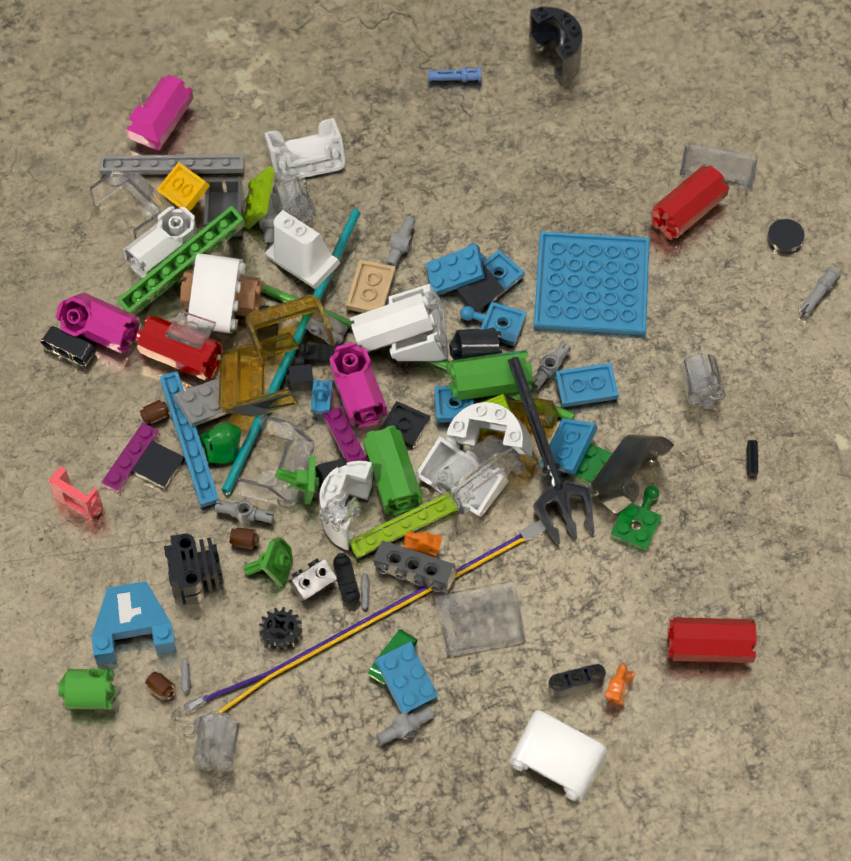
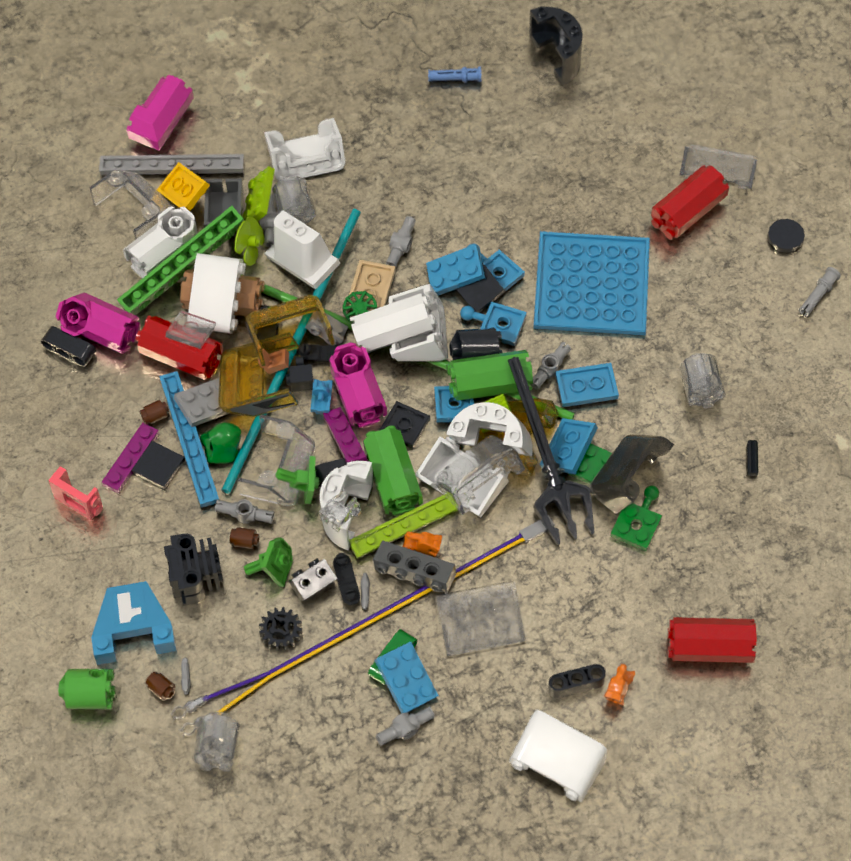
(249, 237): none -> lime piece
(275, 361): none -> nougat bracket
(359, 305): none -> green wheel

